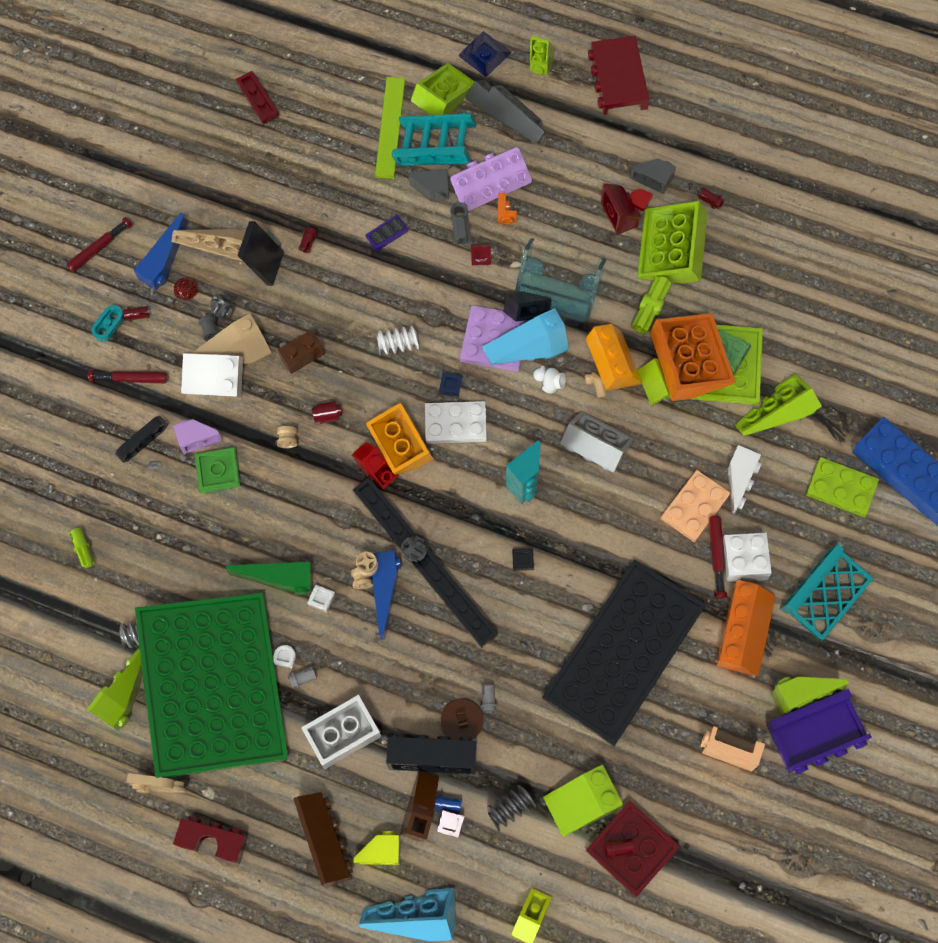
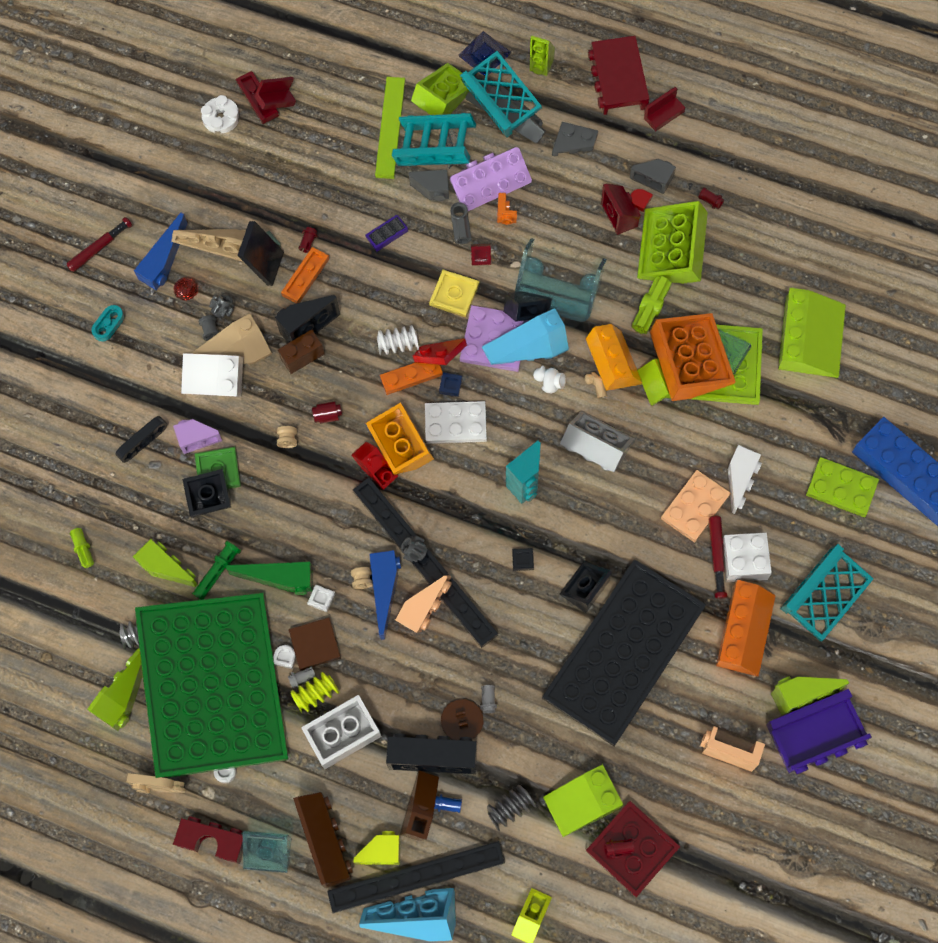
(130, 376): dark red piece -> none
(135, 313): dark red pin -> none
(160, 565): none -> lime slope
(207, 493): none -> black slope
(220, 105): none -> white plate
(224, 558): none -> green pin
(225, 775): none -> white tile
(266, 851): none -> clear light blue slope
(275, 93): none -> dark red panel
(305, 275): none -> orange plate
(307, 316): none -> black slope
(314, 643): none -> reddish brown tile
(314, 692): none -> neon yellow piece
(366, 559): tan wheel -> none
(409, 376): none -> orange plate
(415, 877): none -> black tile
(418, 608): none -> light nougat slope
(439, 353): none -> red wing
(450, 823): plate -> none
(454, 293): none -> light yellow tile
(486, 101): none -> teal fence
(574, 138): none -> dark grey wing
(586, 585): none -> black slope
(663, 110): none -> dark red panel
(790, 402): lime wedge -> none
(811, 334): none -> lime slope

